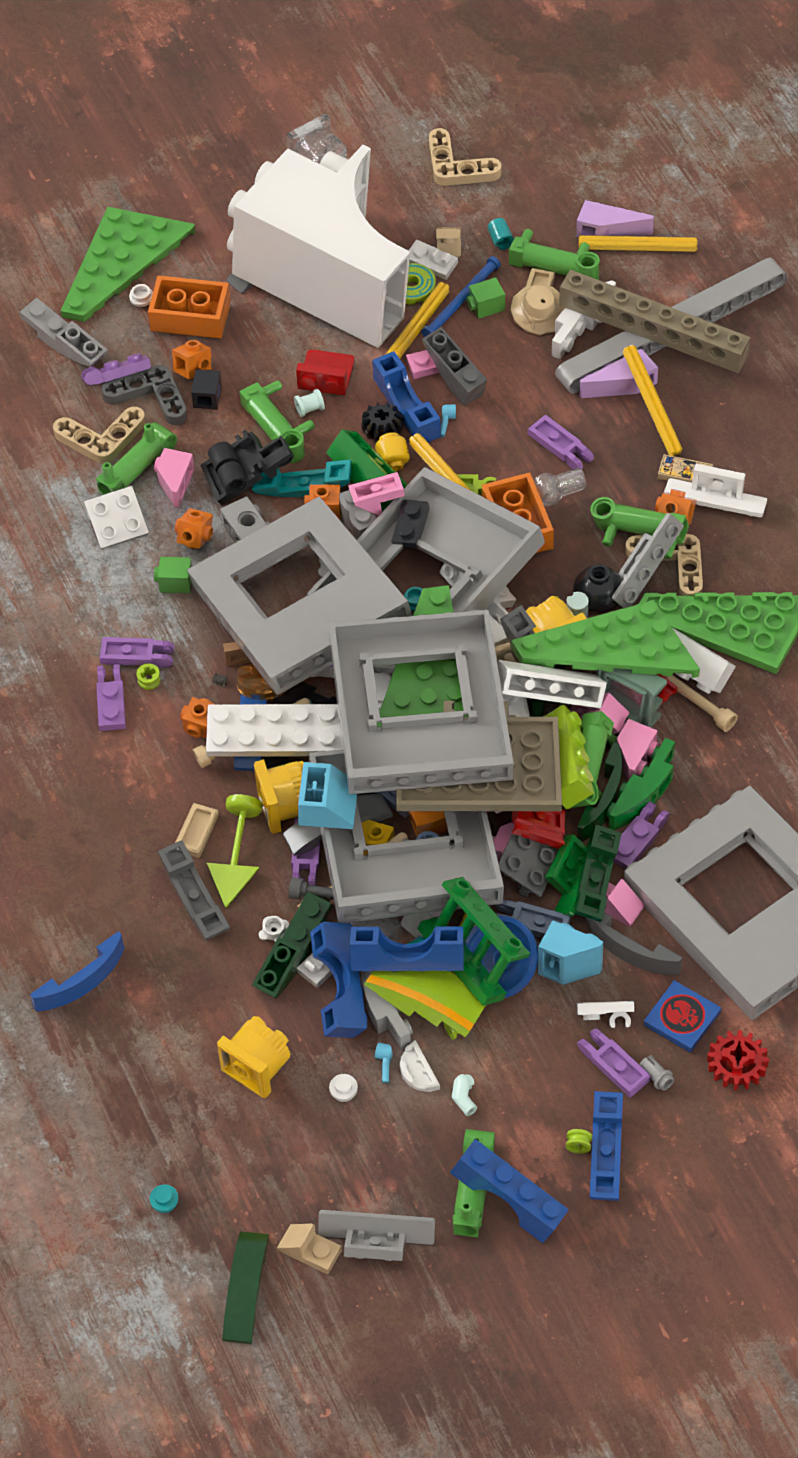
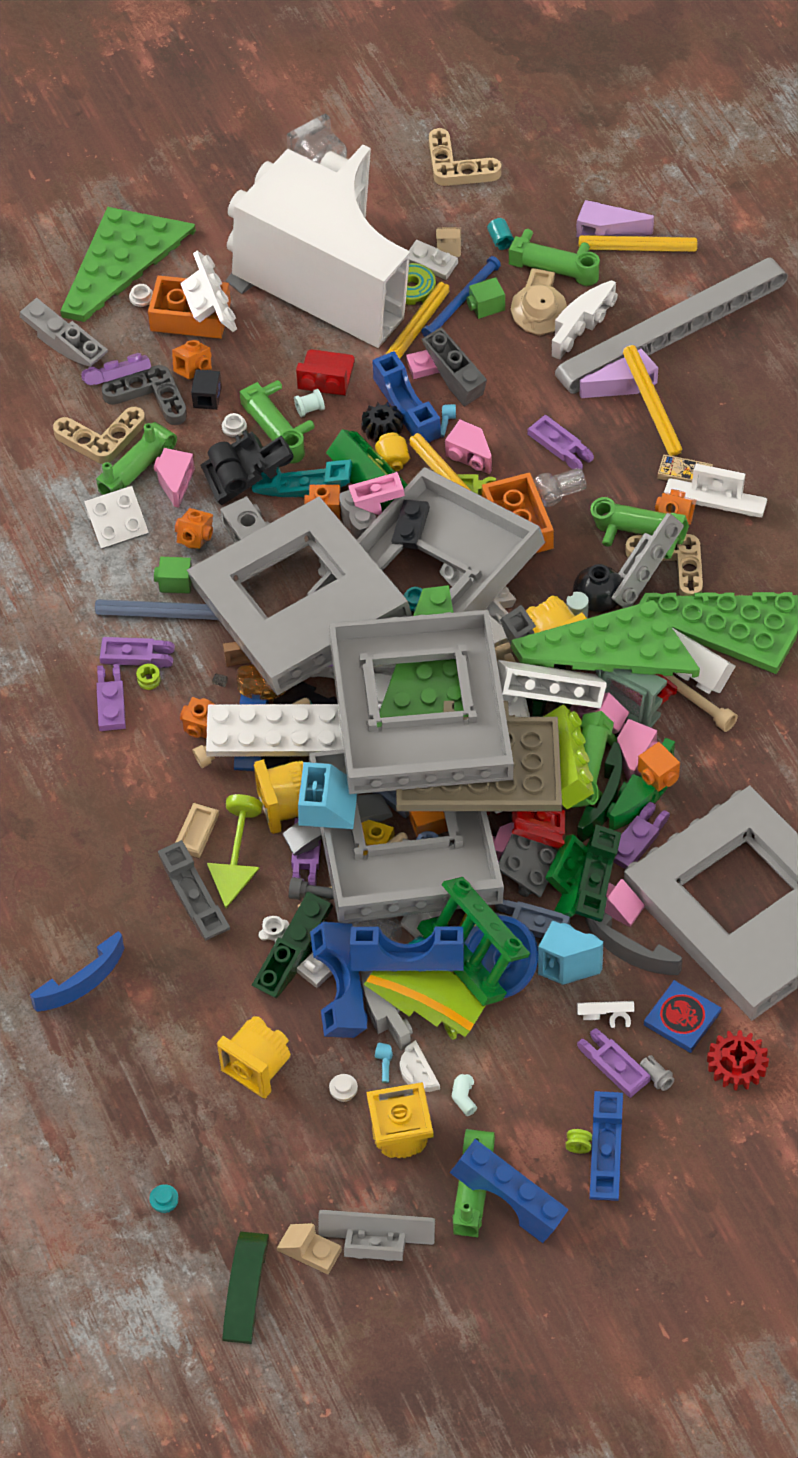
(154, 609): none -> sand blue axle
(205, 293): none -> white bracket
(234, 425): none -> white plate
(400, 1120): none -> yellow piece
(469, 446): none -> bright pink slope
(654, 321): dark tan brick -> none
(658, 767): none -> orange brick

